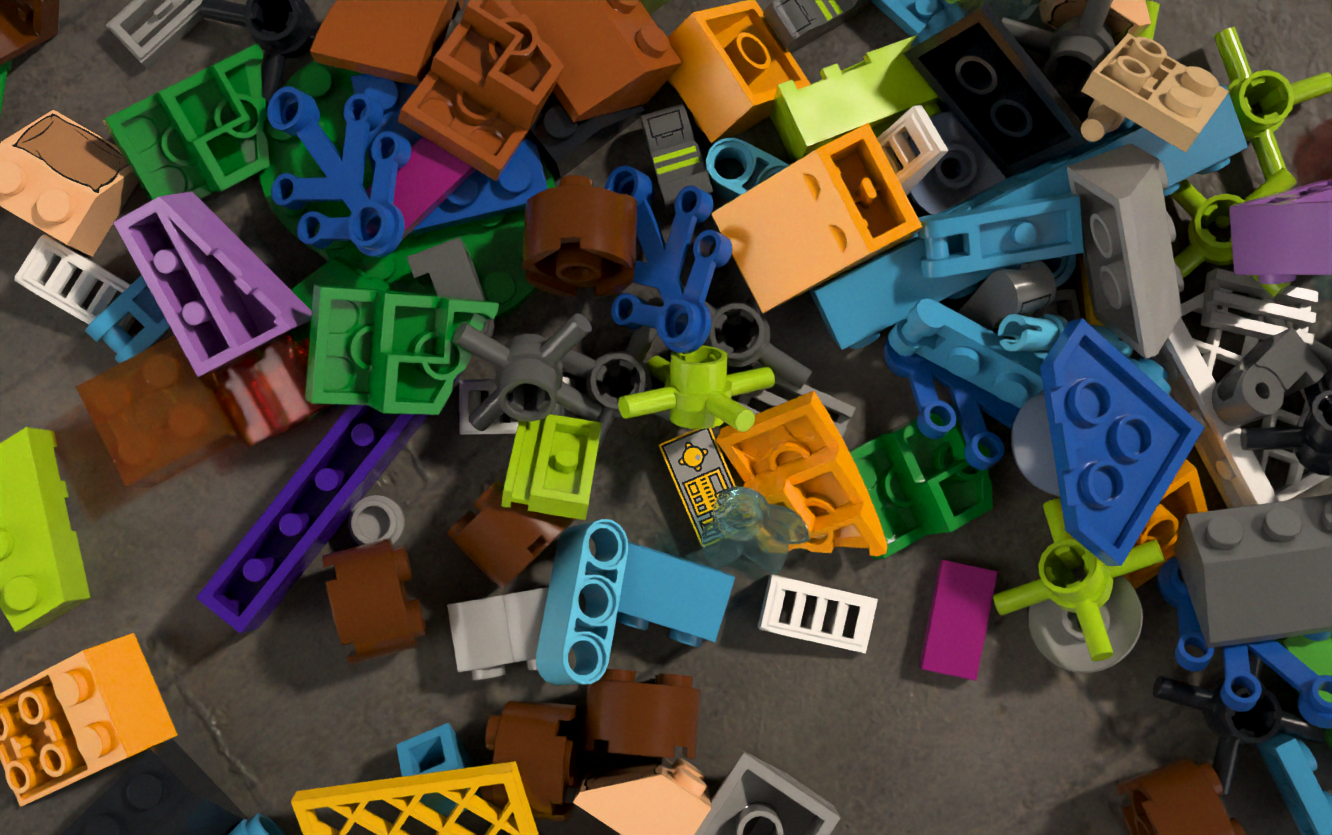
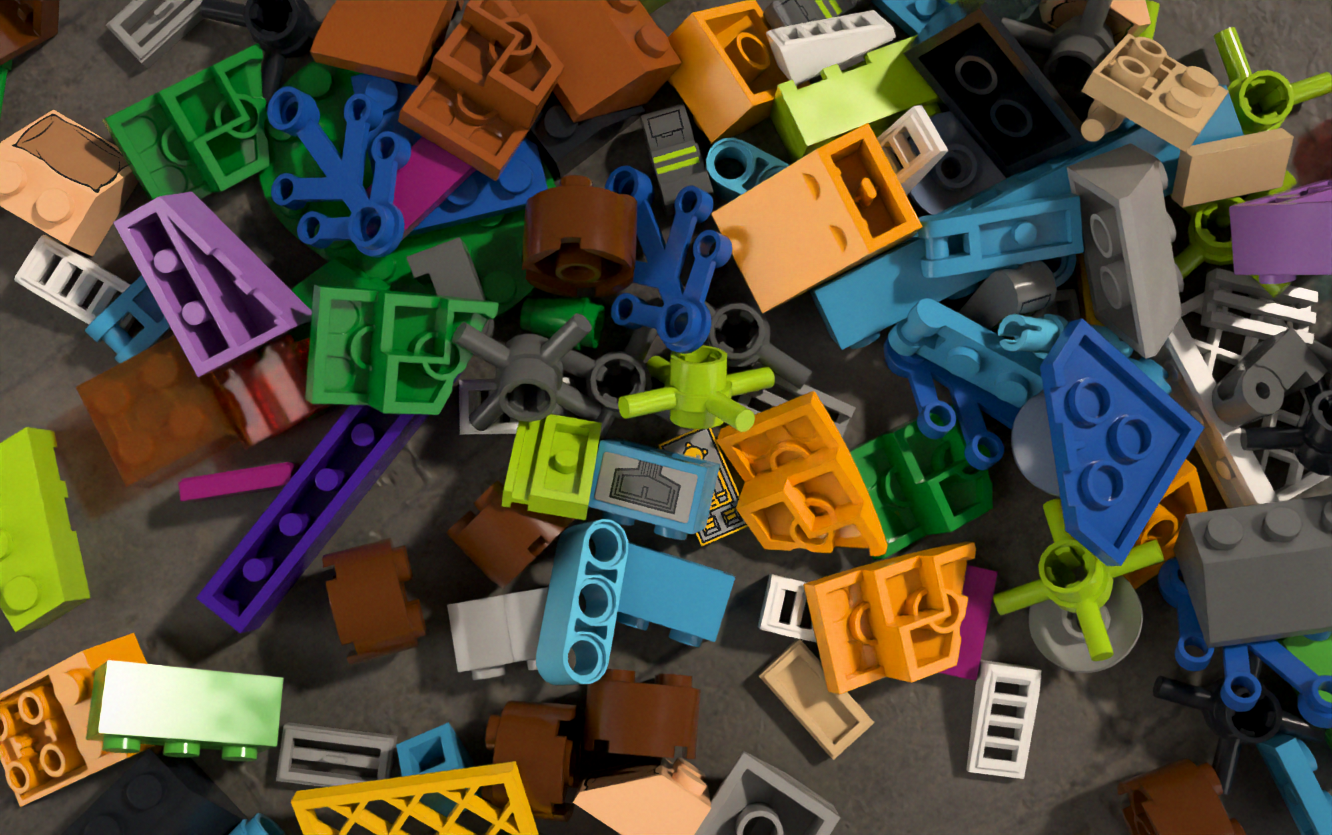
(184, 710): none -> brick
(236, 482): none -> magenta tile
(289, 751): none -> light grey tile
(375, 520): light grey plate -> none
(548, 315): none -> green cone
(652, 487): none -> brick
(757, 532): clear light blue plate -> none
(801, 686): none -> tan tile
(814, 45): none -> white slope
(891, 617): none -> light orange slope
(1026, 702): none -> white slope
(1232, 167): none -> tan tile

